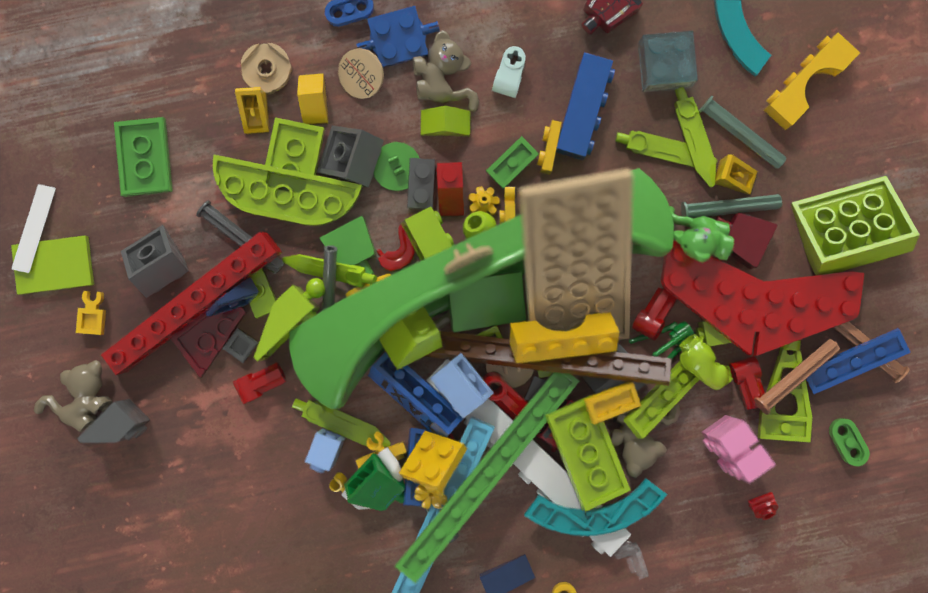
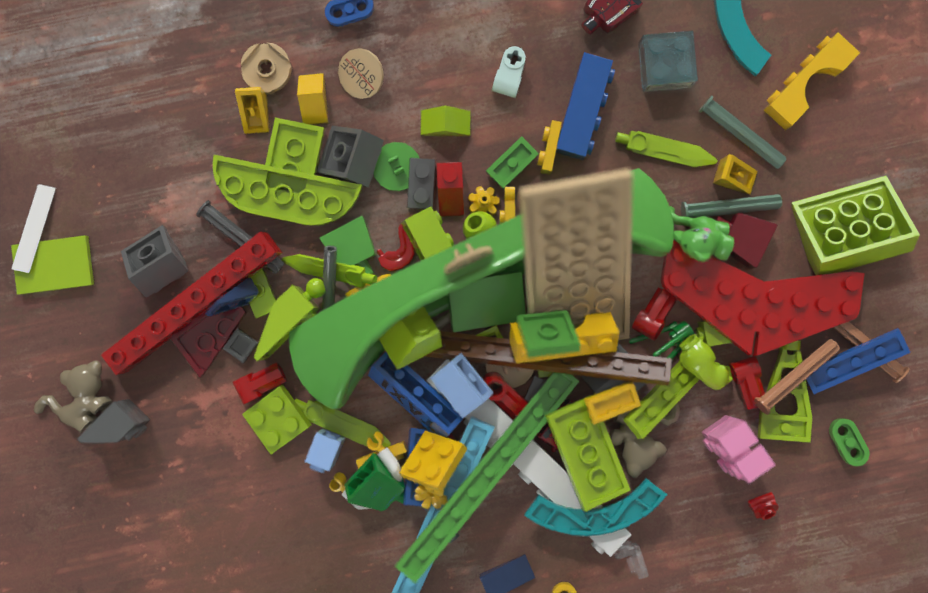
(91, 319): yellow plate -> none
(143, 156): bright green tile -> none
(276, 419): none -> lime plate
(398, 36): blue plate -> none
(444, 59): dark tan animal -> none
(548, 333): none -> bright green tile
(695, 136): lime piece -> none

